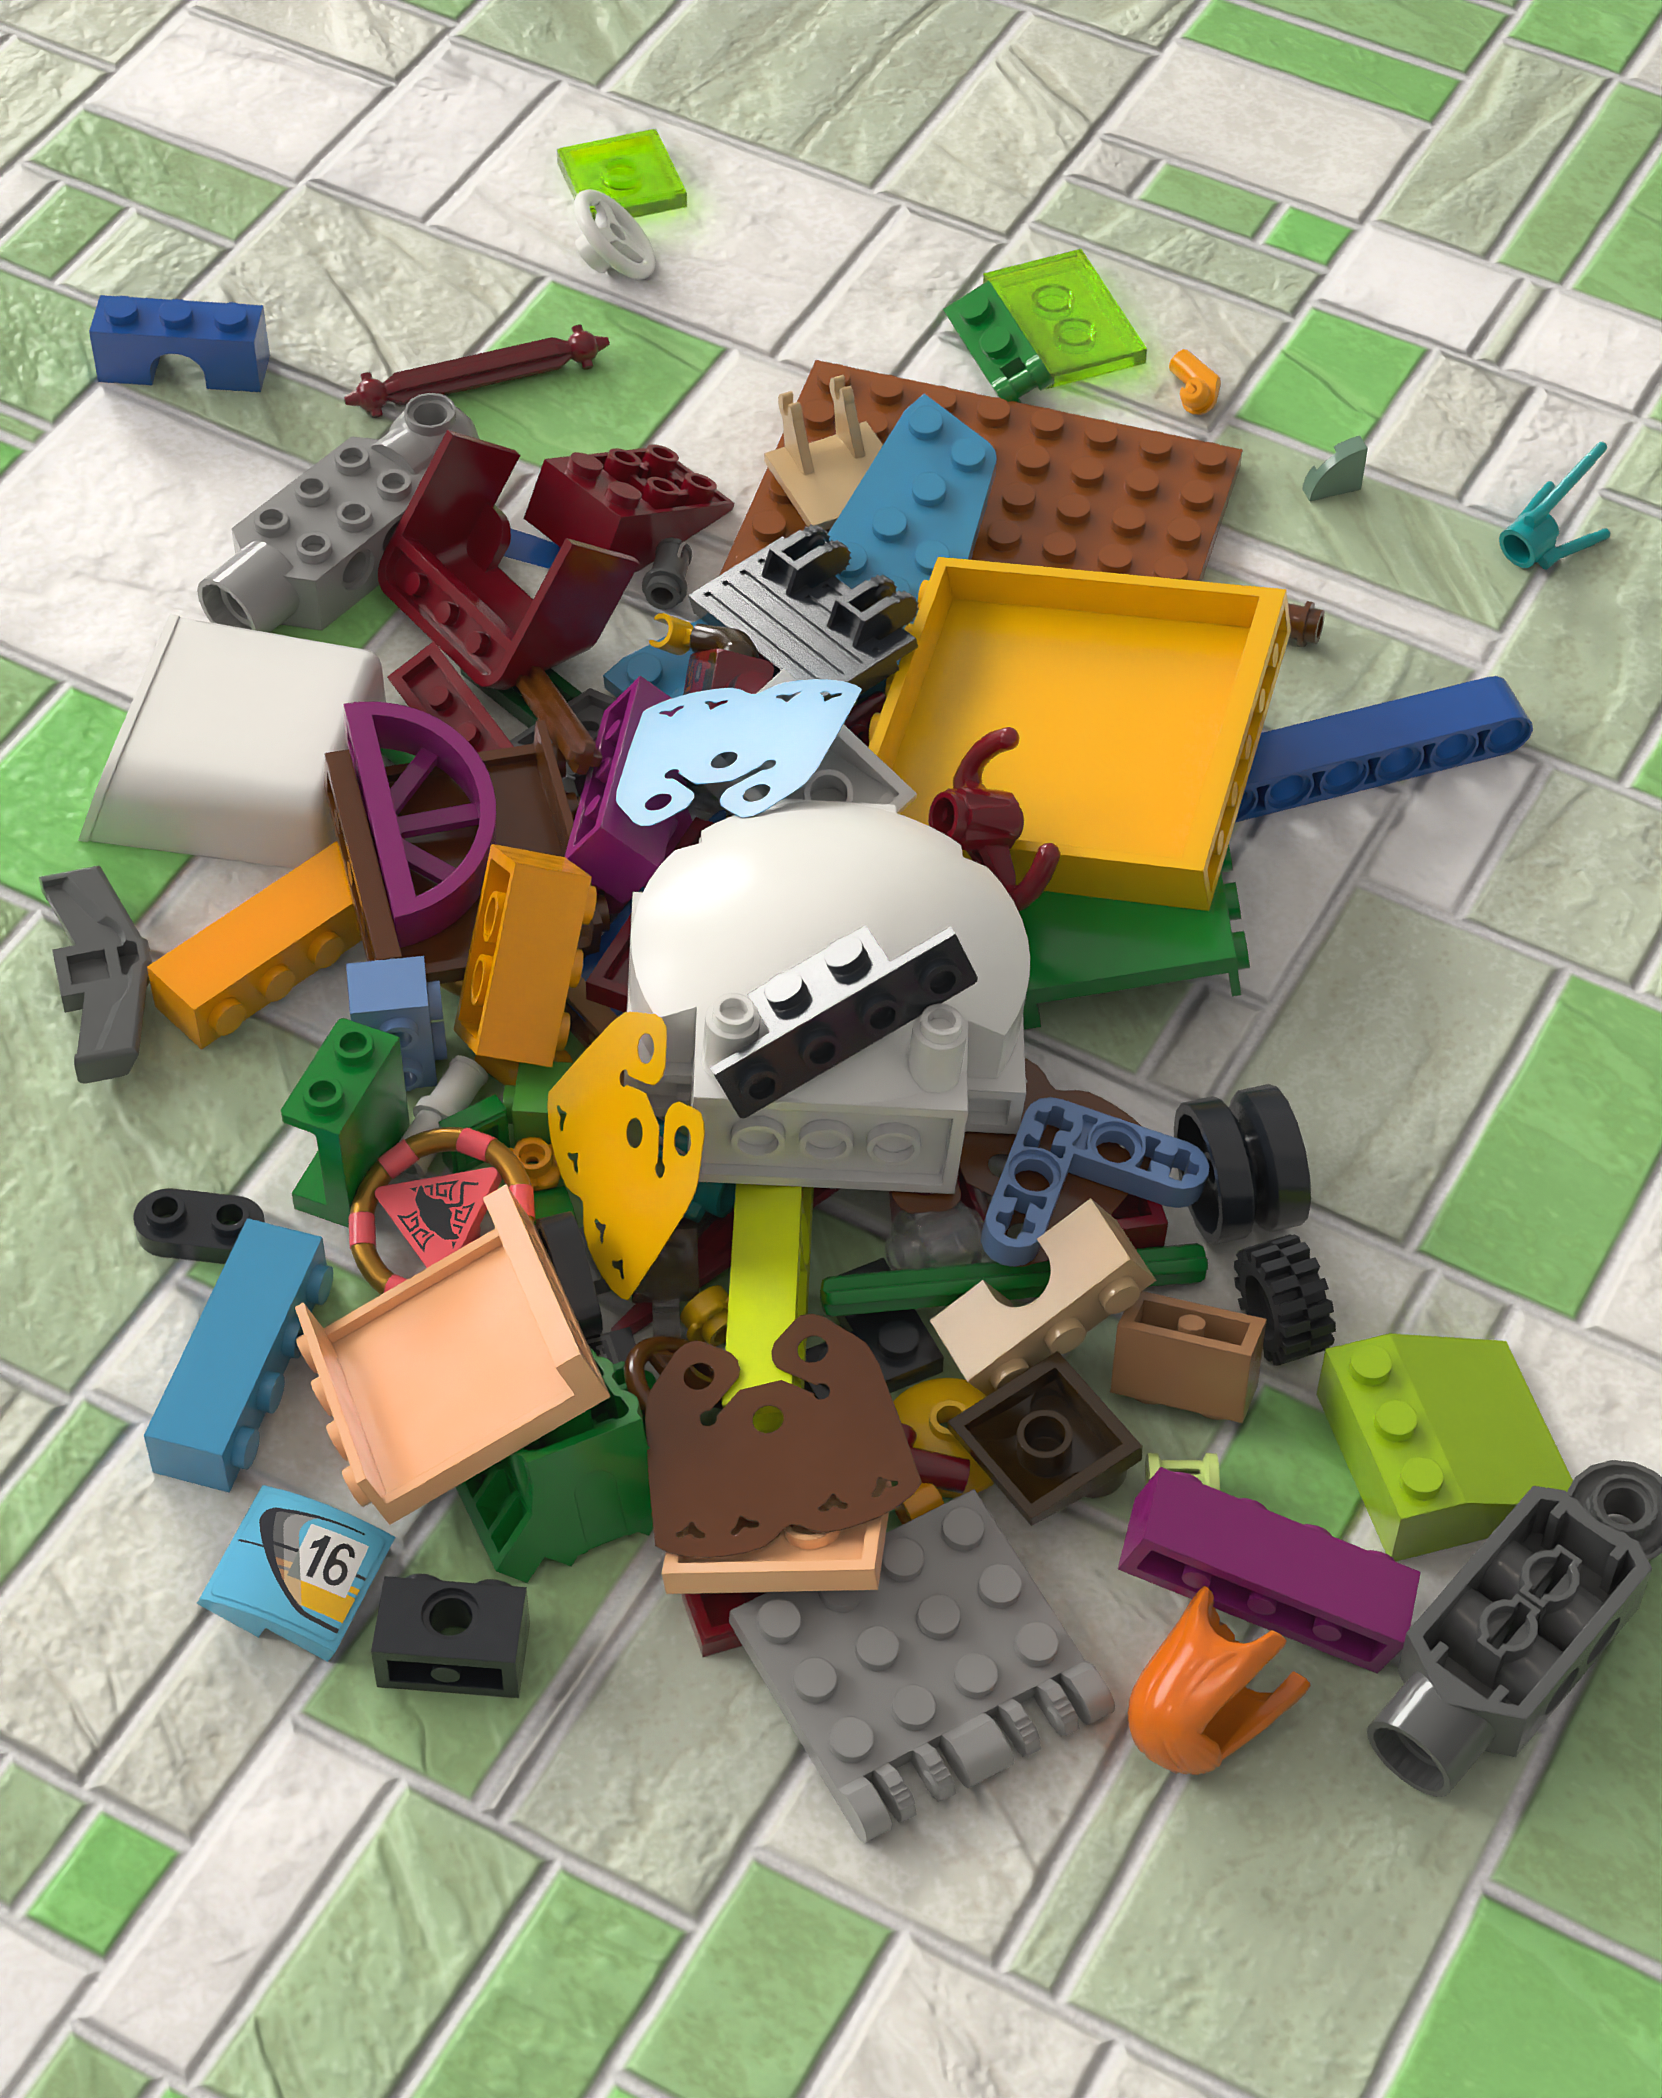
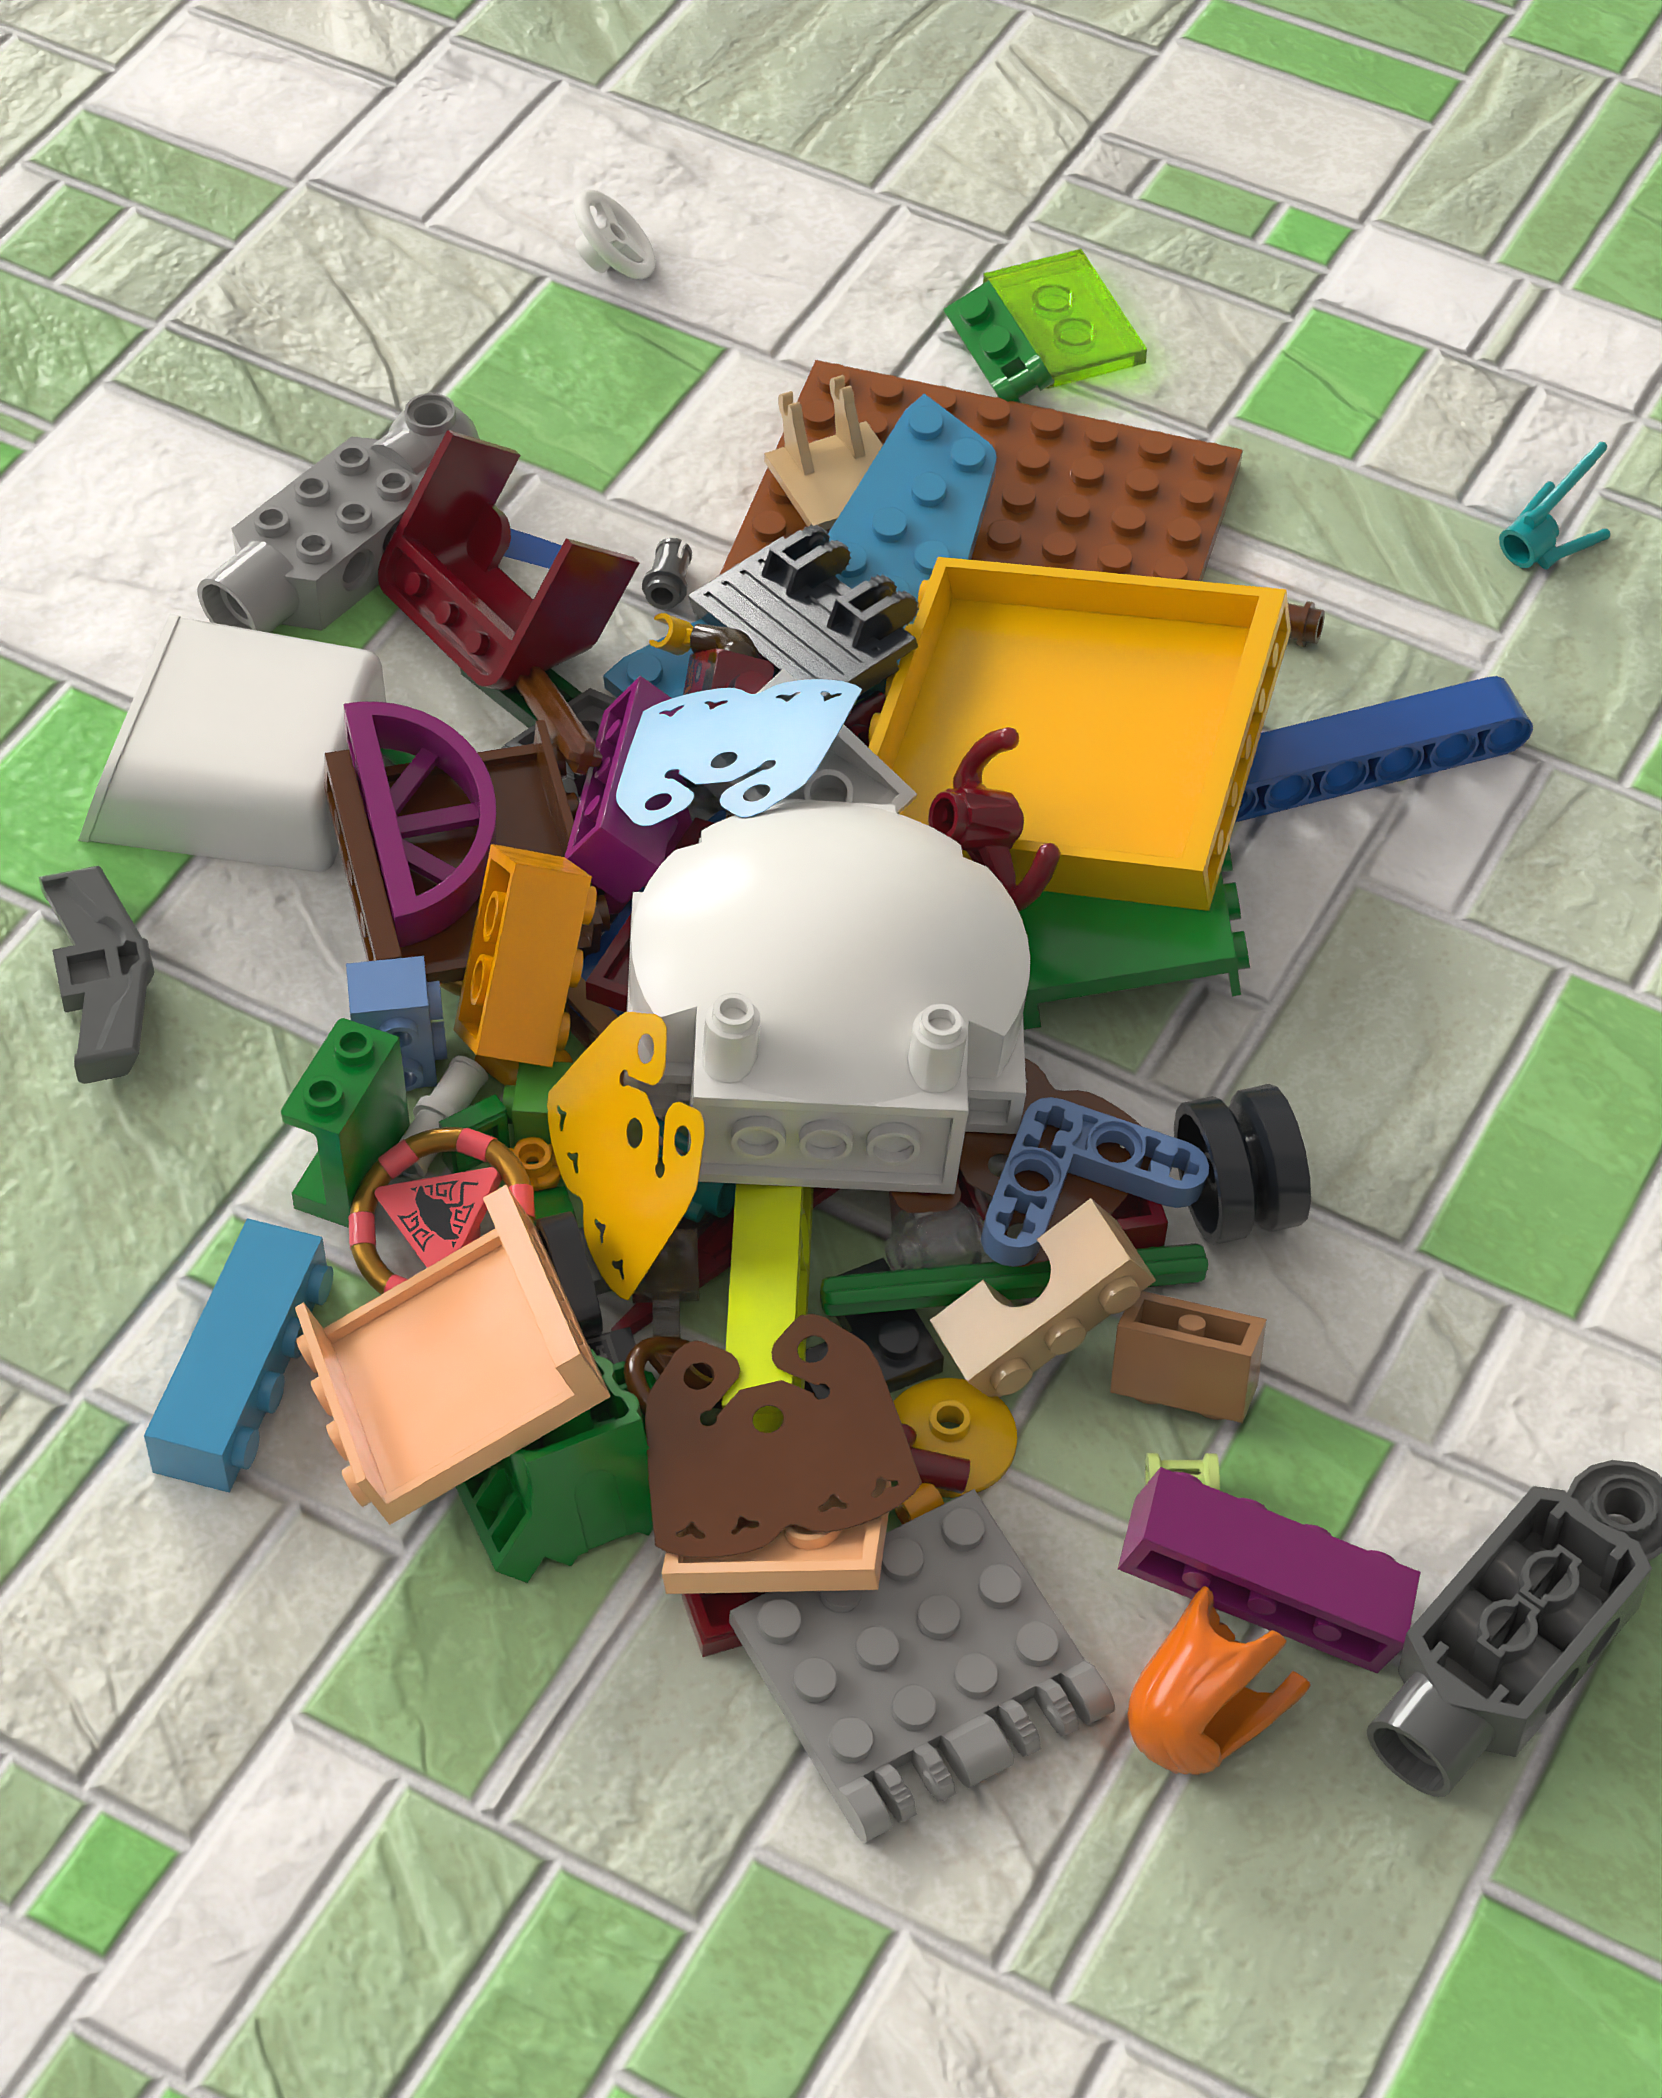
(197, 1224): black plate -> none
(220, 337): blue arch -> none
(257, 950): light orange brick -> none
(296, 1570): medium azure slope -> none
(435, 687): dark red plate -> none
(477, 370): dark red wheel -> none
(478, 1661): black brick -> none
(623, 500): dark red slope -> none
(628, 169): clear neon green tile -> none
(707, 1316): yellow plate -> none
(836, 1009): black bracket -> none
(1047, 1440): dark brown slope -> none
(1201, 382): light orange arm -> none
(1284, 1287): black tyre -> none
(1339, 473): sand green tile -> none
(1436, 1436): lime slope -> none

